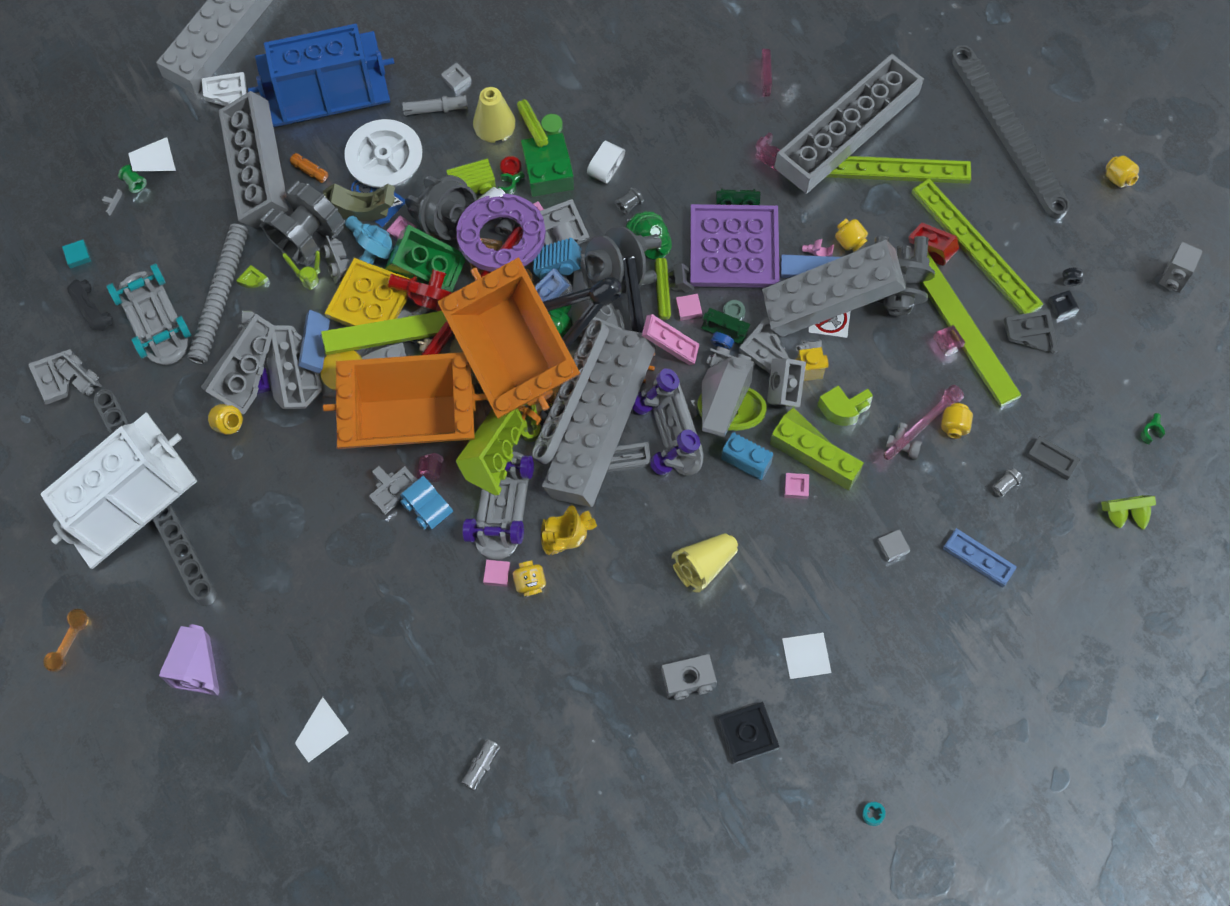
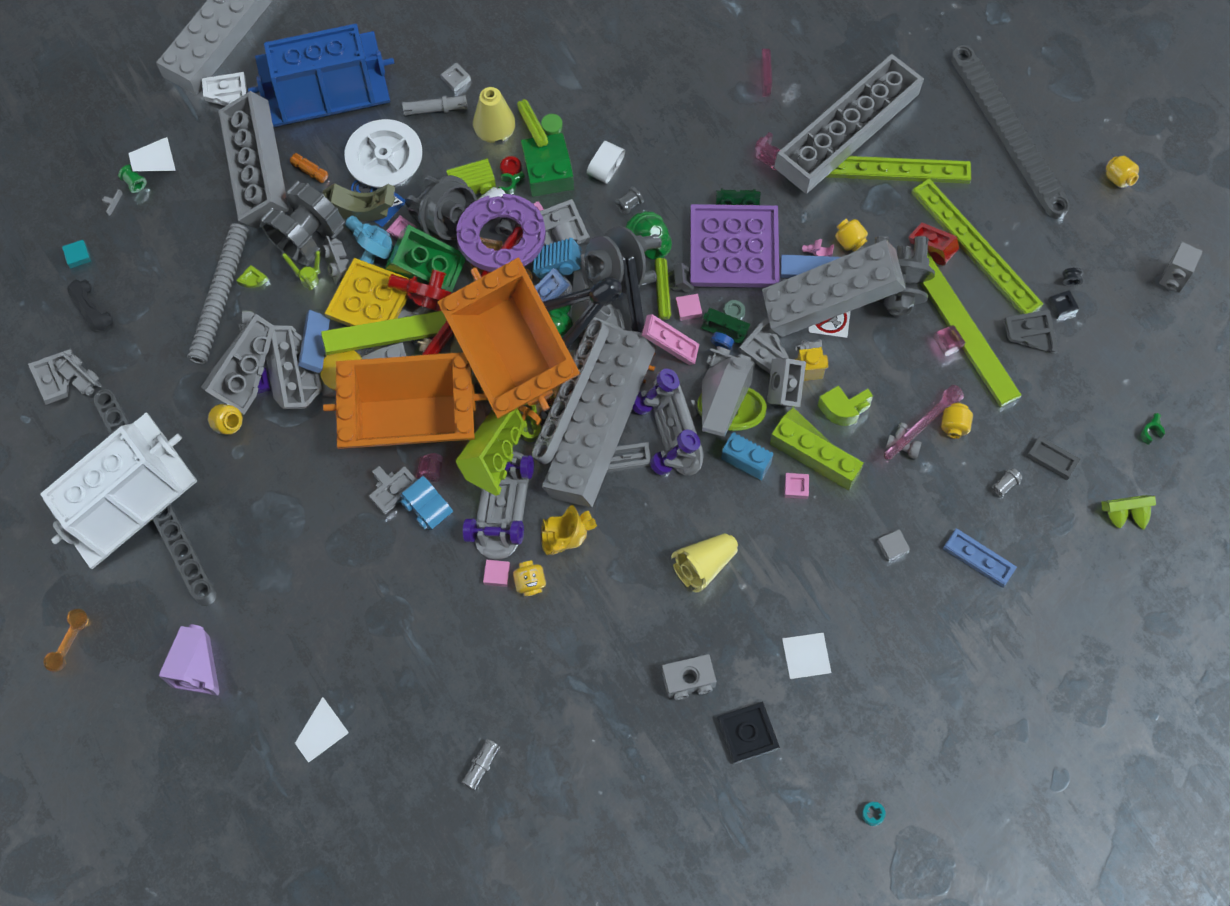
(157, 327): light grey piece -> none

